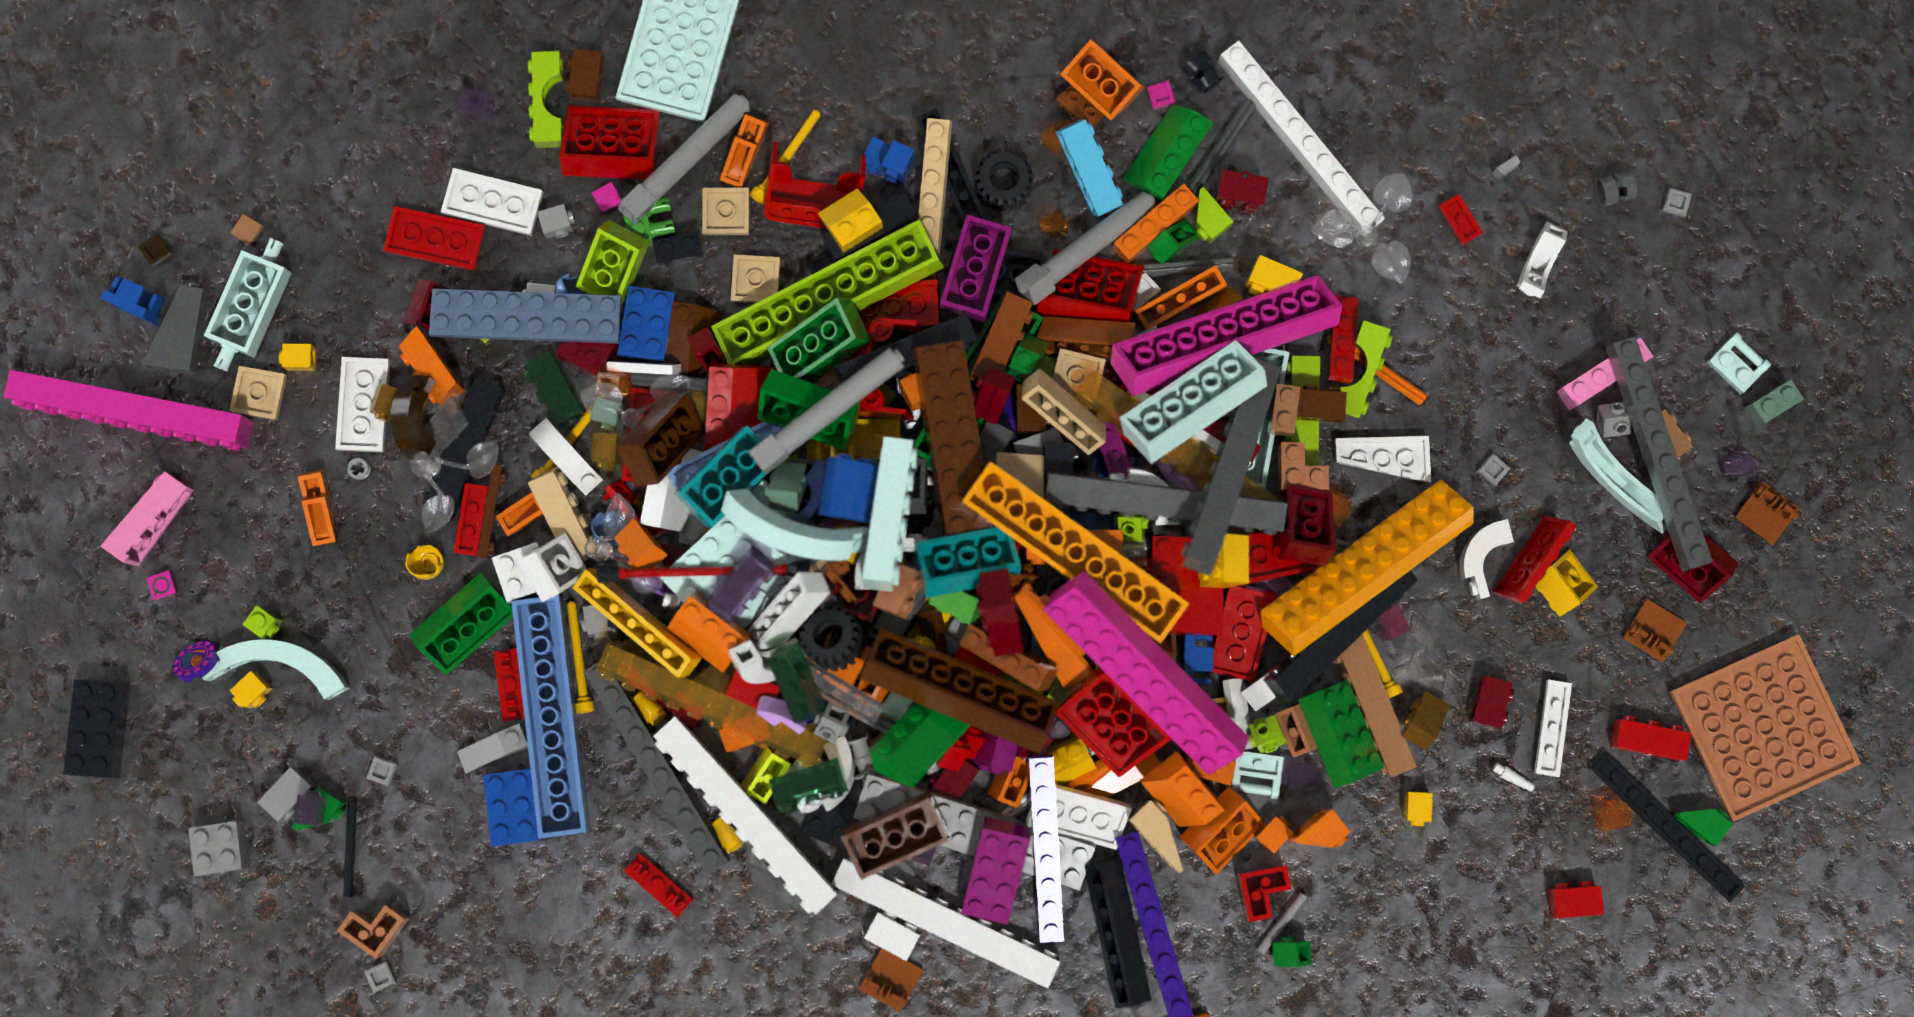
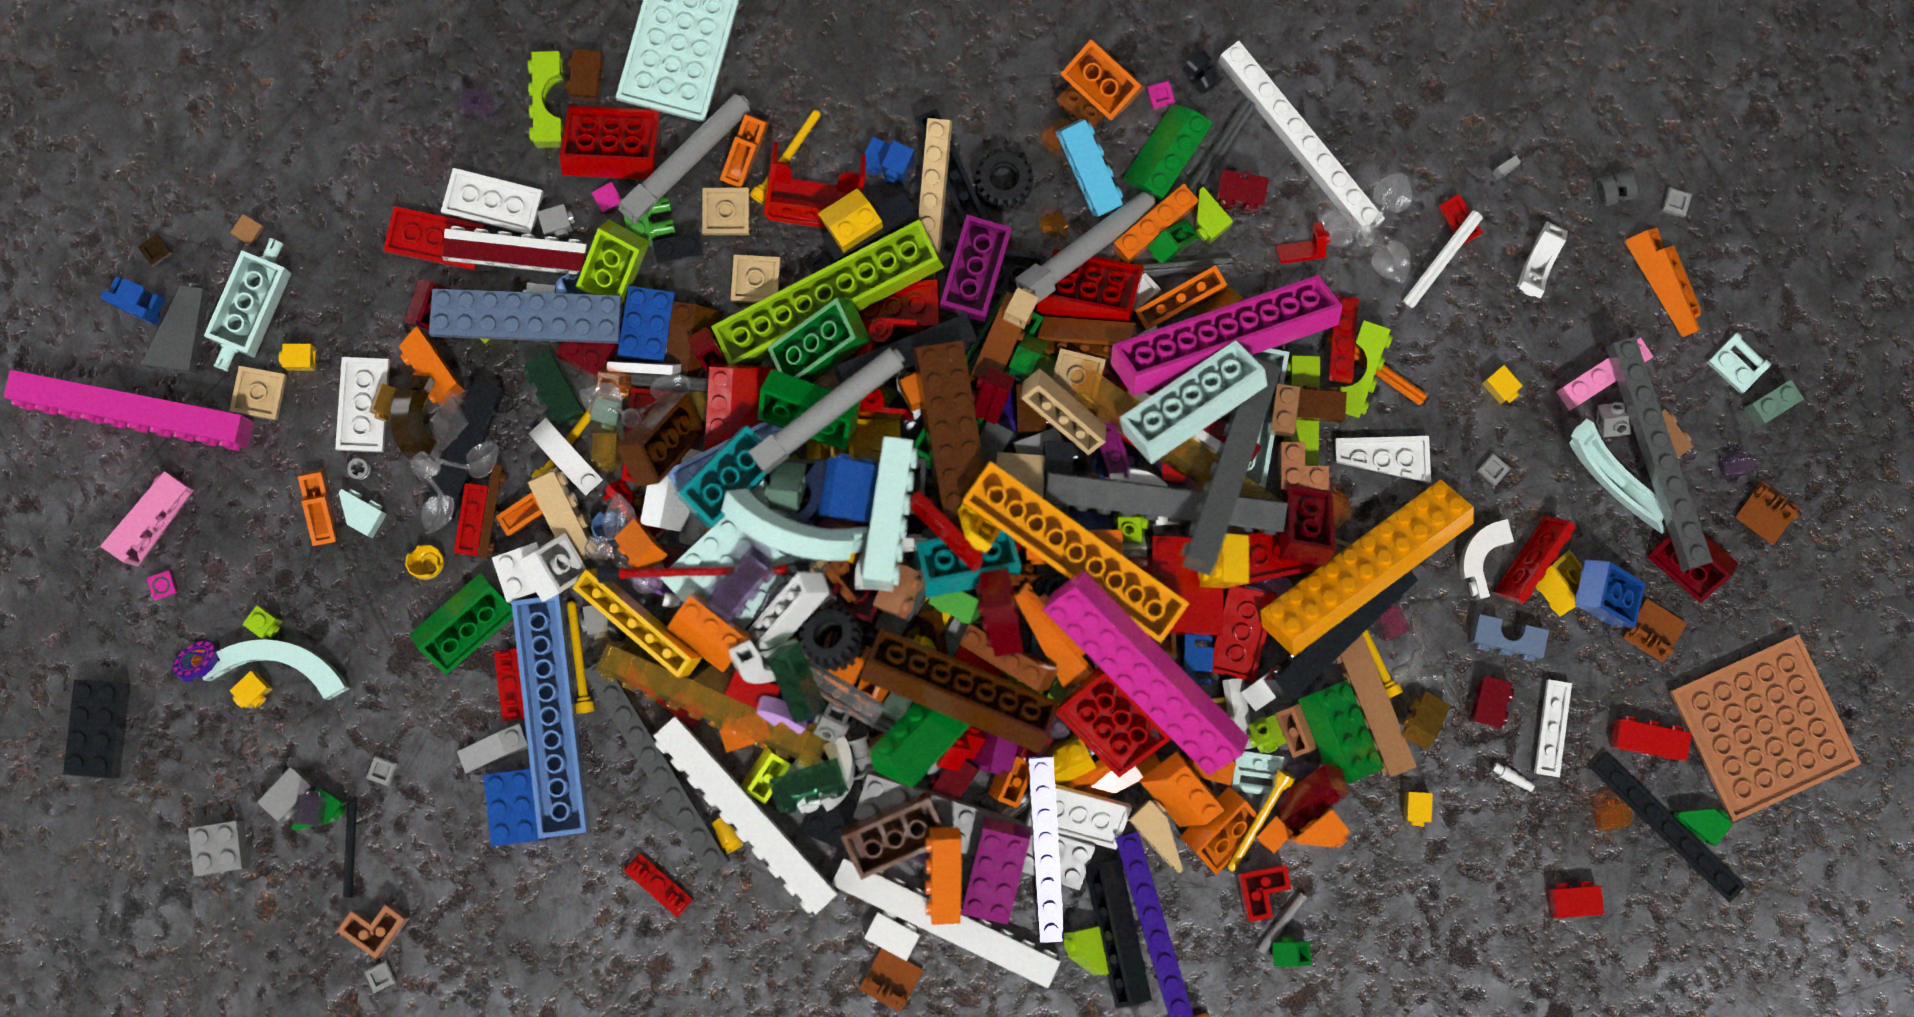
(361, 515): none -> light aqua slope
(514, 251): none -> brick
(649, 709): yellow cone -> none
(945, 876): none -> orange brick
(946, 531): none -> red plate
(977, 528): none -> yellow wing
(1020, 307): none -> tan brick
(1087, 949): none -> lime slope
(1170, 475): none -> red slope
(1270, 275): yellow slope -> none
(1282, 781): none -> yellow piece
(1305, 250): none -> red bracket
(1312, 796): none -> dark red brick
(1443, 259): none -> white axle
(1487, 634): none -> sand blue arch
(1503, 385): none -> yellow brick
(1610, 593): none -> blue brick
(1667, 279): none -> orange wedge

